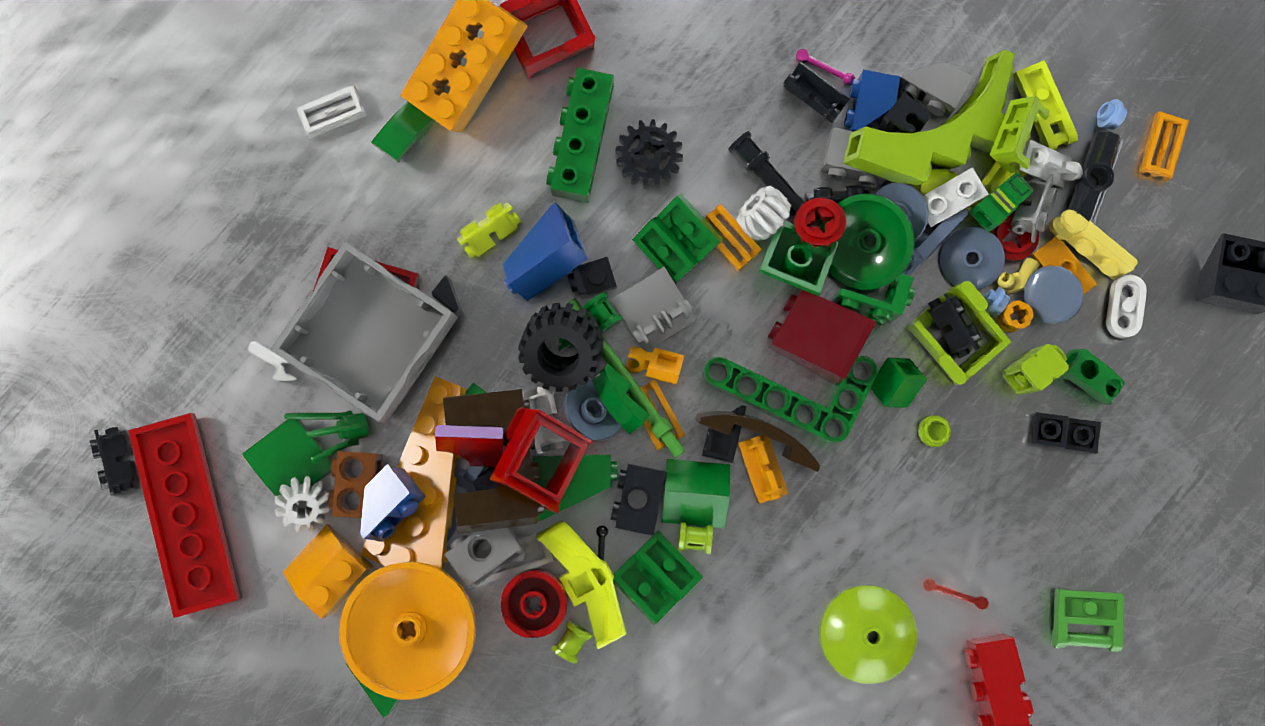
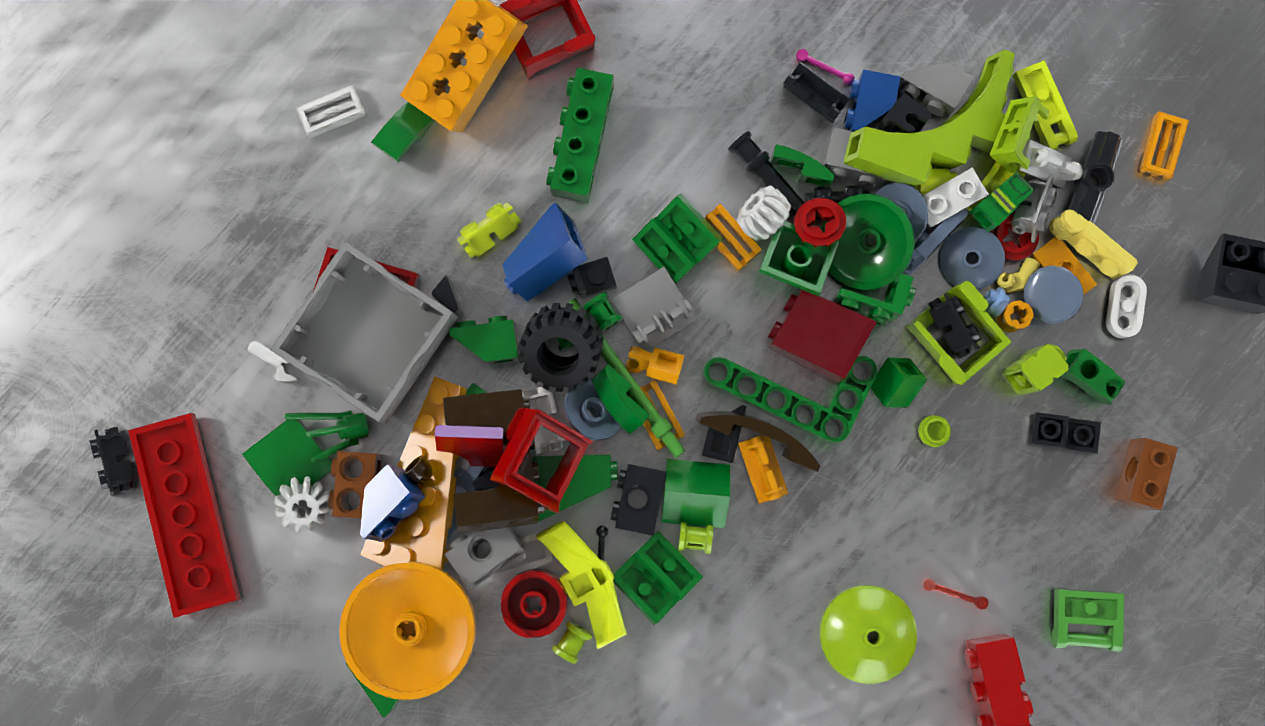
(326, 572): light orange slope -> none
(418, 470): none -> dark brown hinge
(492, 341): none -> green slope
(660, 149): black gear -> none
(810, 170): none -> green slope
(1111, 114): light blue plate -> none
(1146, 473): none -> dark orange brick

